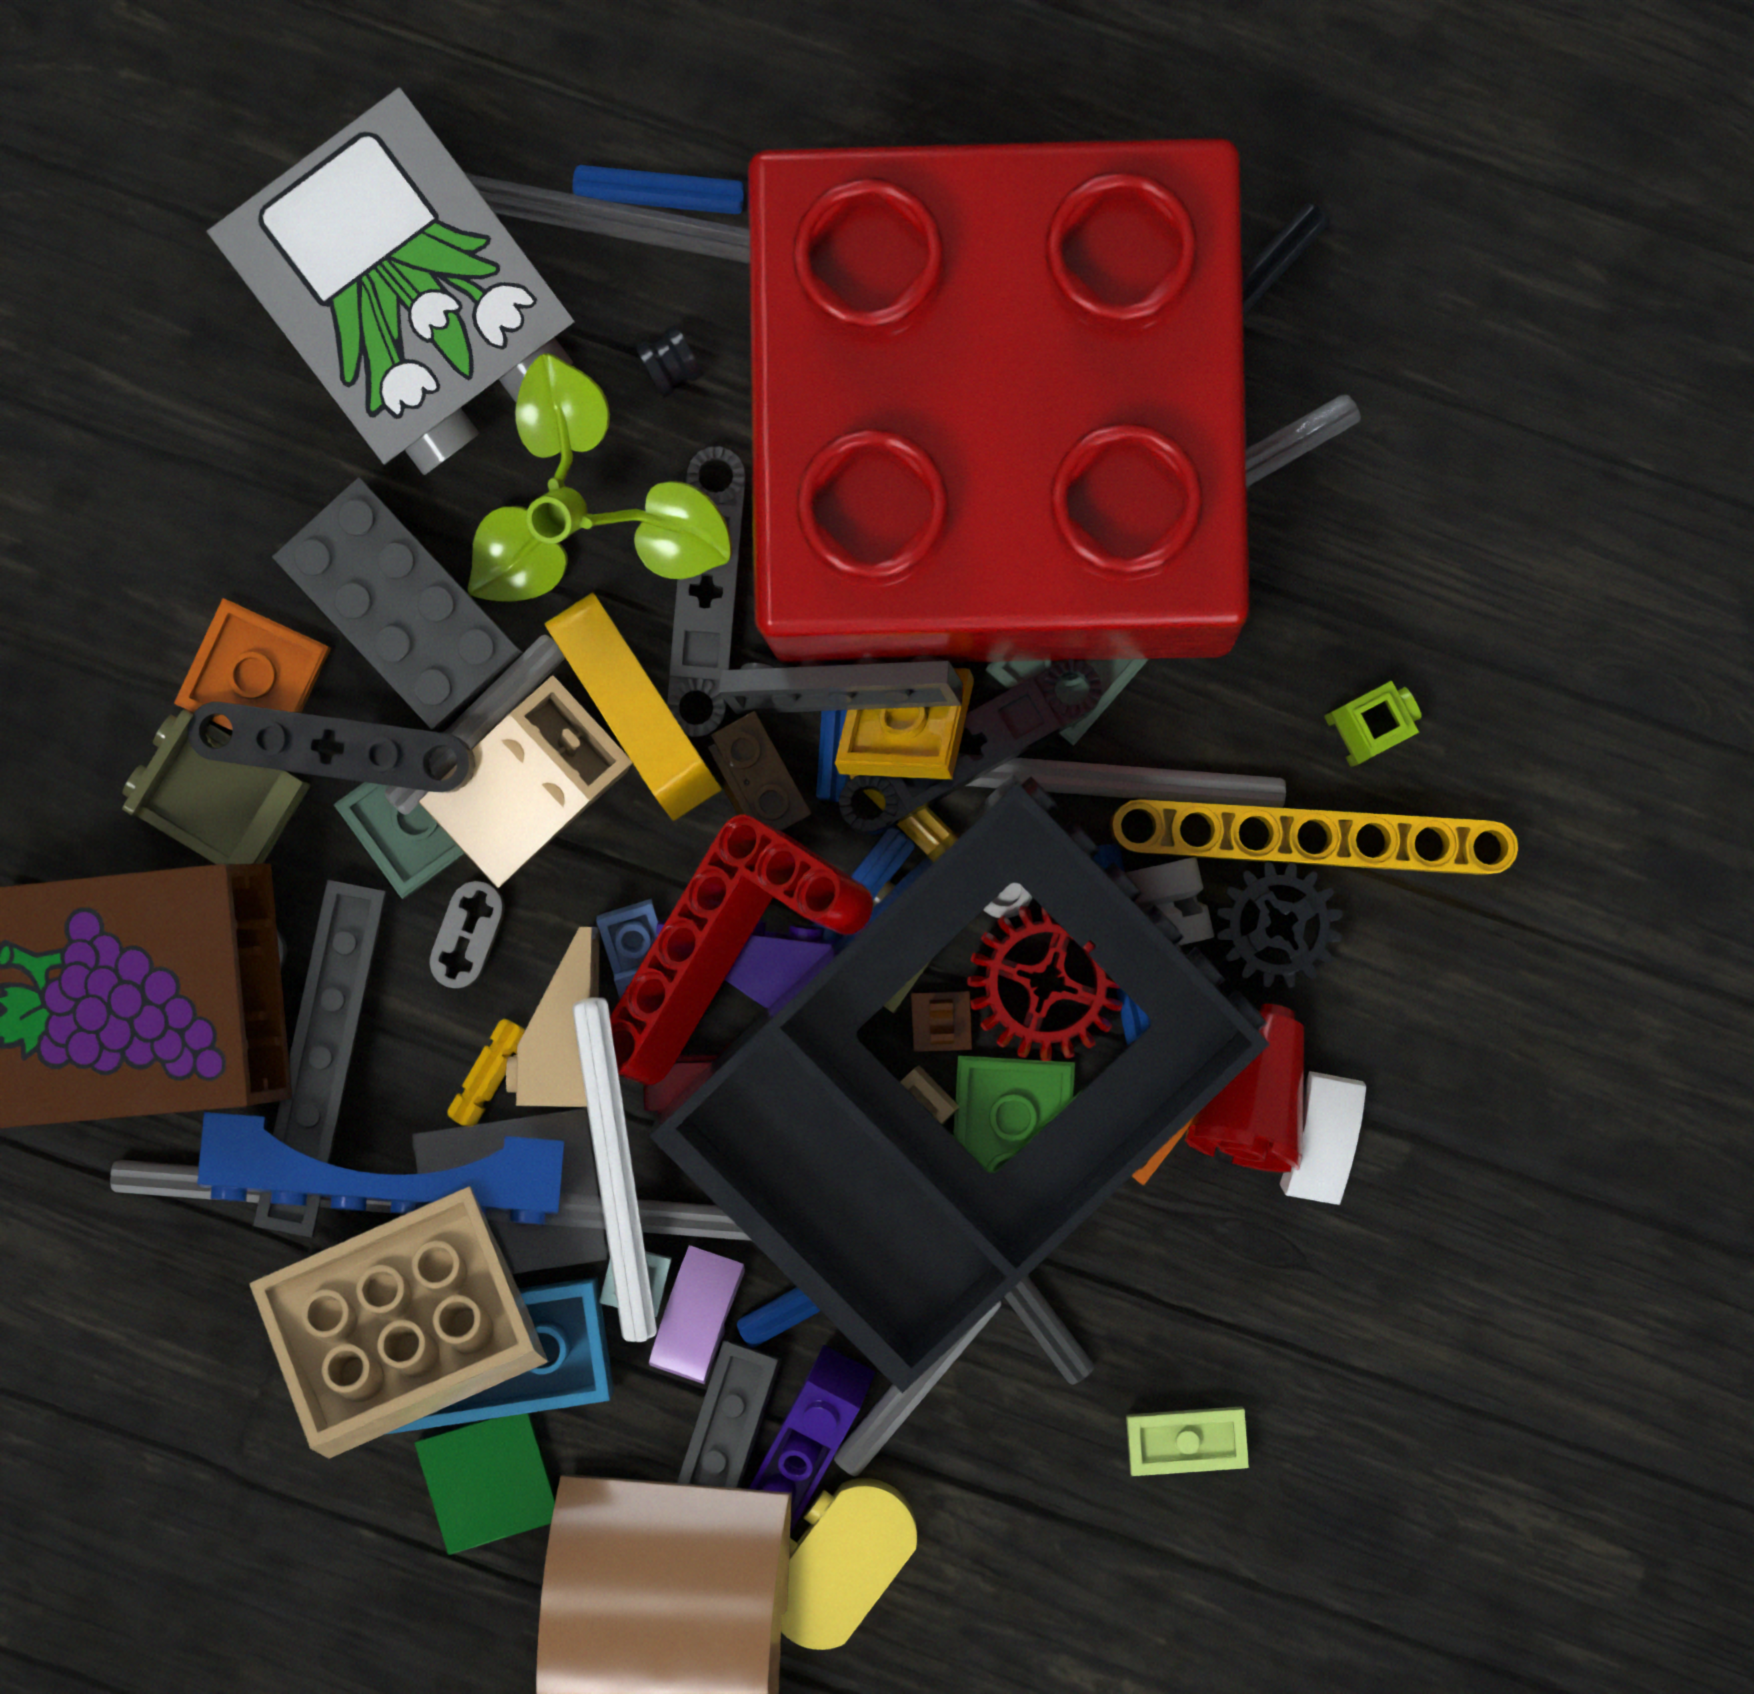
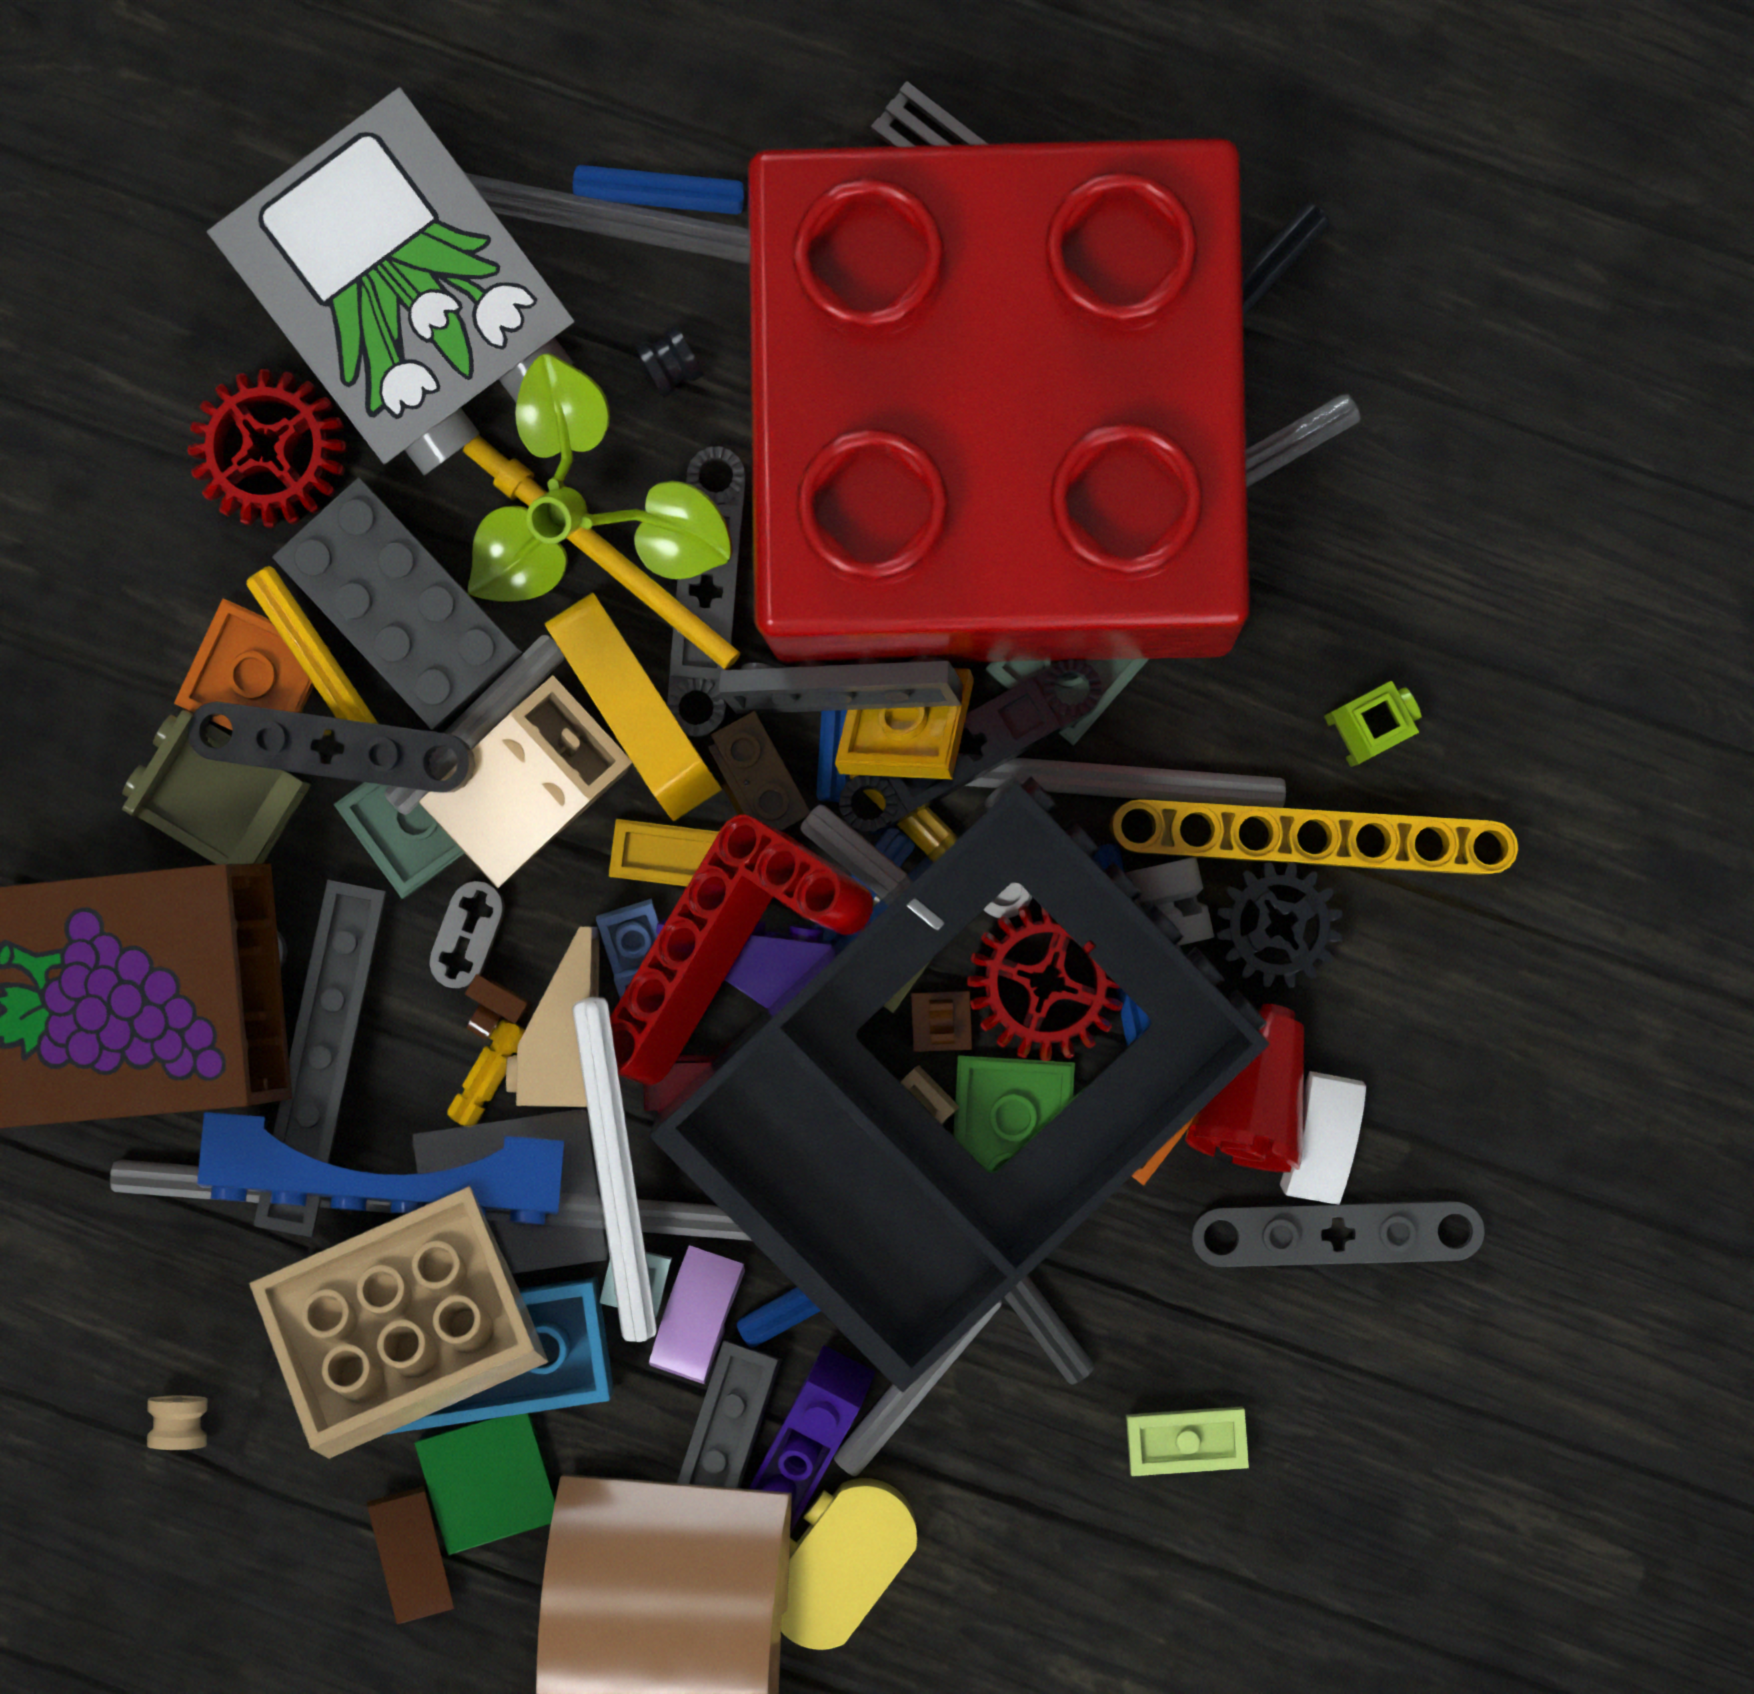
(177, 1422): none -> tan wheel
(236, 409): none -> red gear
(307, 646): none -> yellow axle
(410, 1555): none -> reddish brown slope
(495, 1003): none -> reddish brown tile
(517, 482): none -> yellow bar
(658, 852): none -> yellow tile
(860, 857): none -> light grey axle
(896, 110): none -> light grey tile
(1380, 1233): none -> dark grey piece

